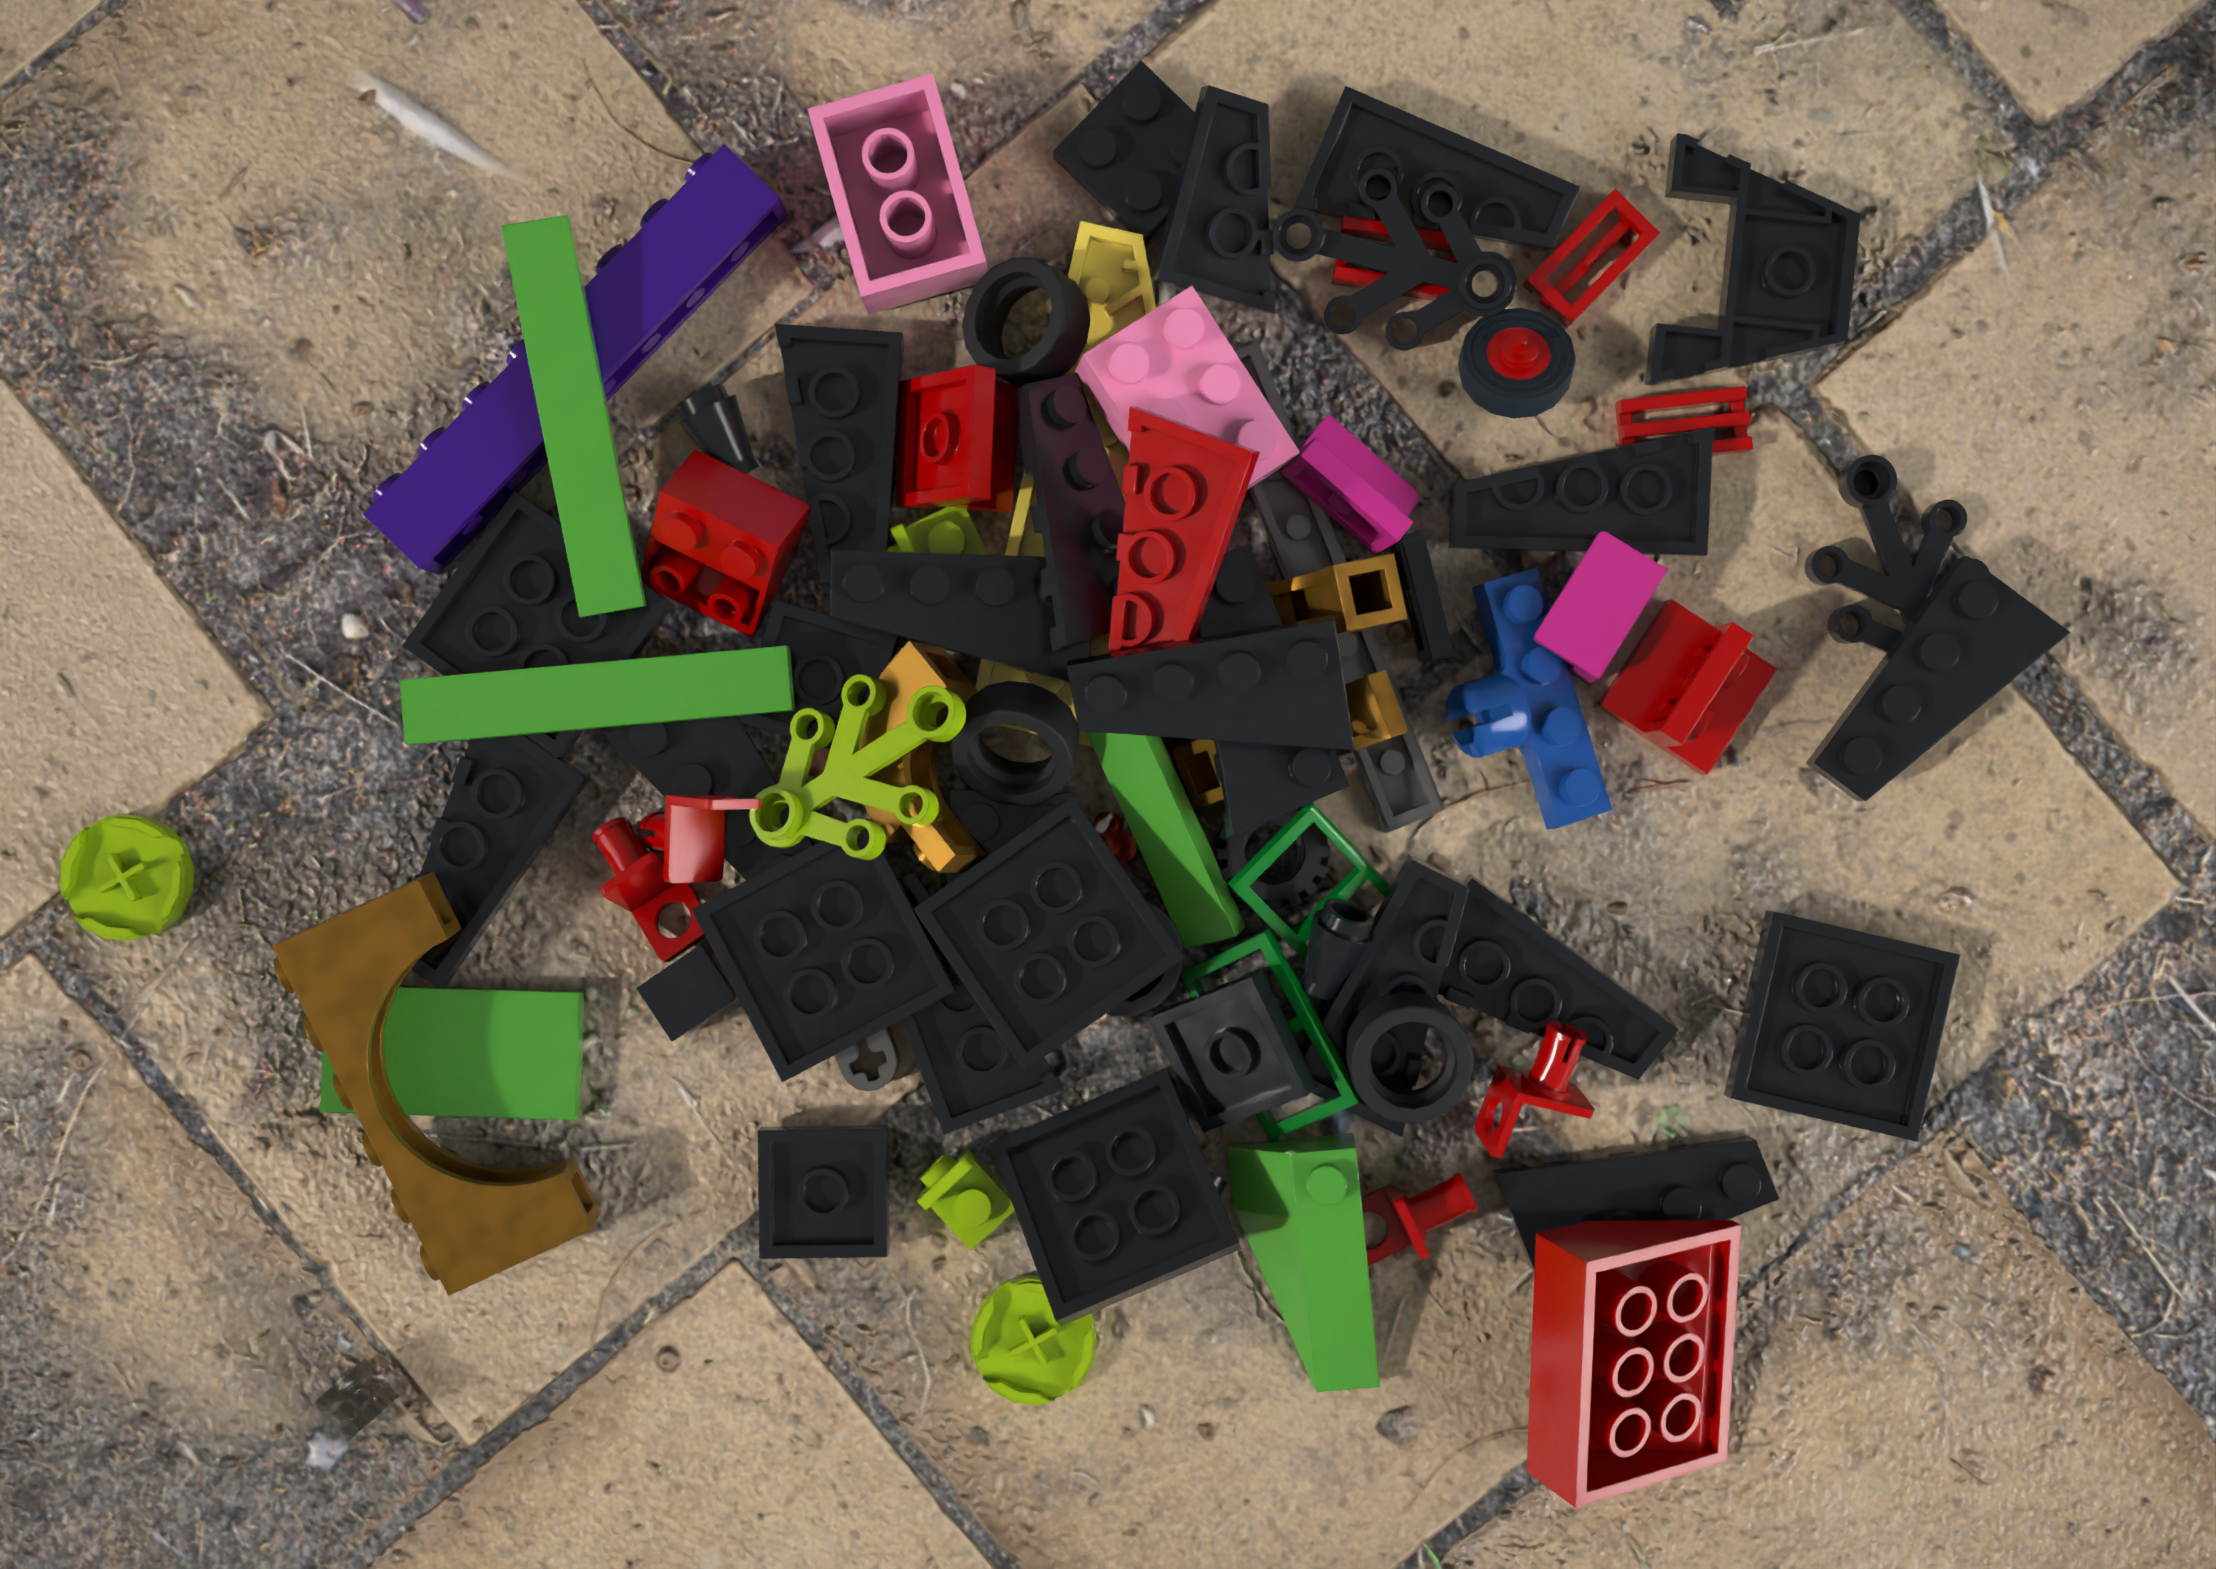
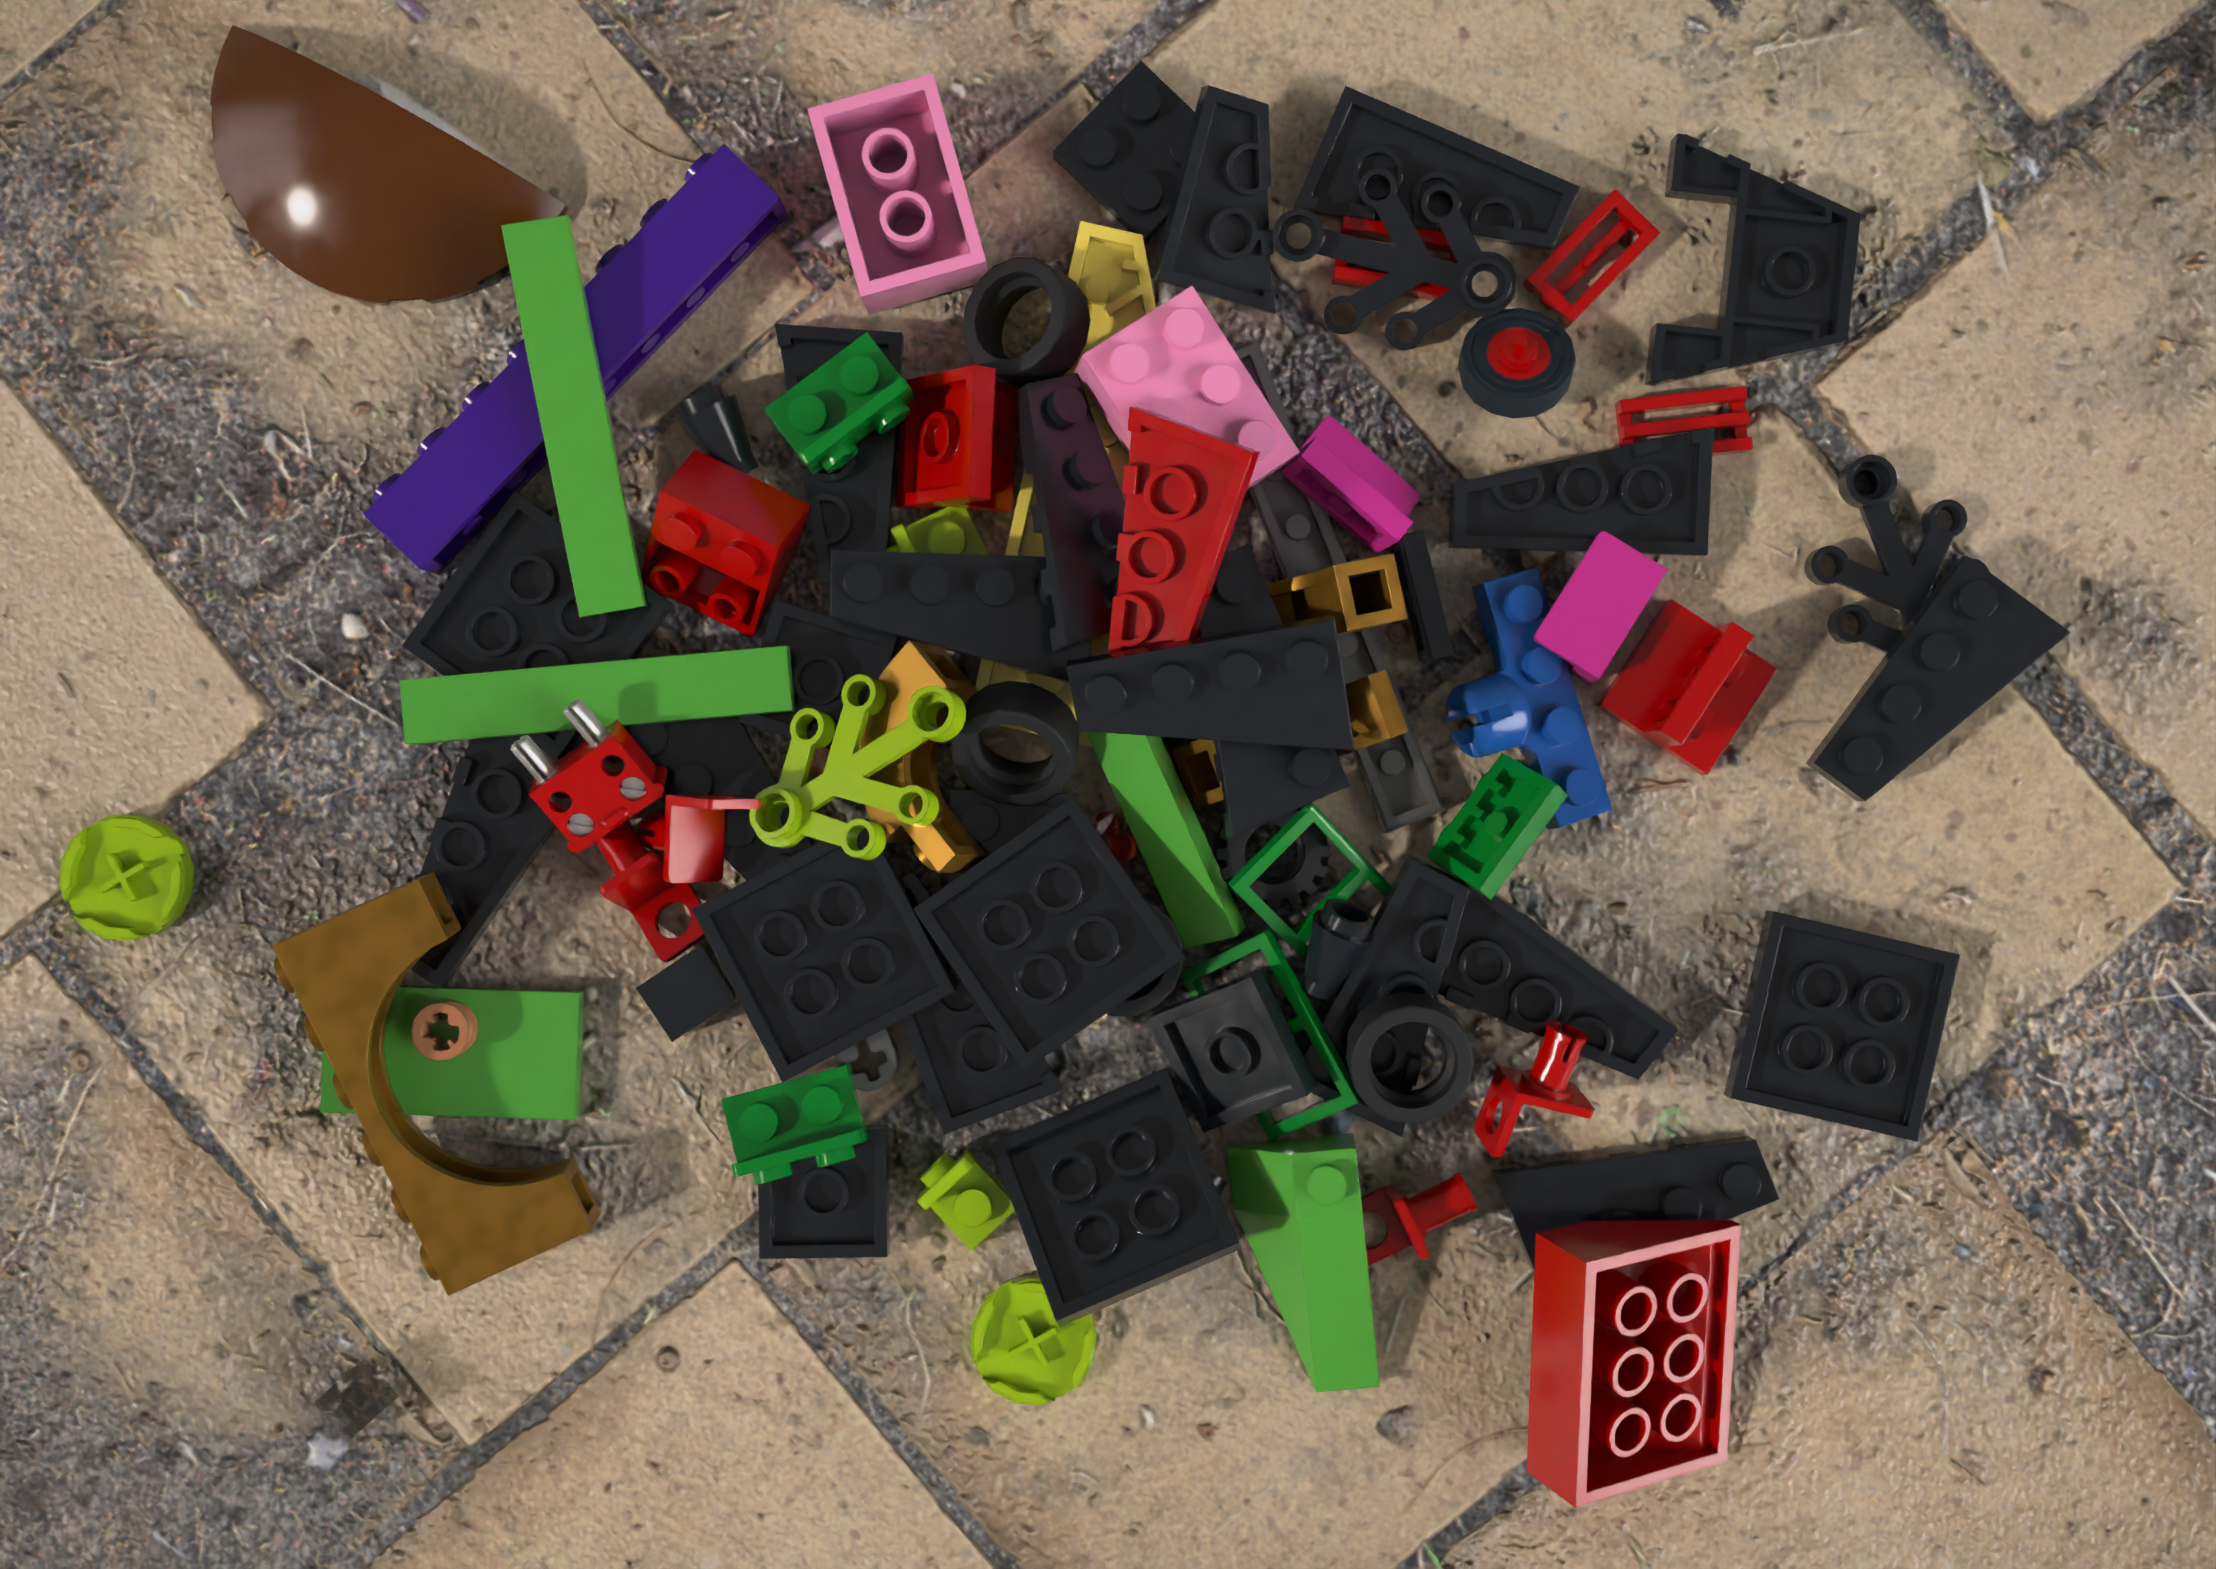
(357, 184): none -> reddish brown brick
(431, 1044): none -> nougat bush
(598, 787): none -> red piece
(793, 1122): none -> green bracket
(842, 405): none -> green bracket
(1496, 825): none -> green bracket

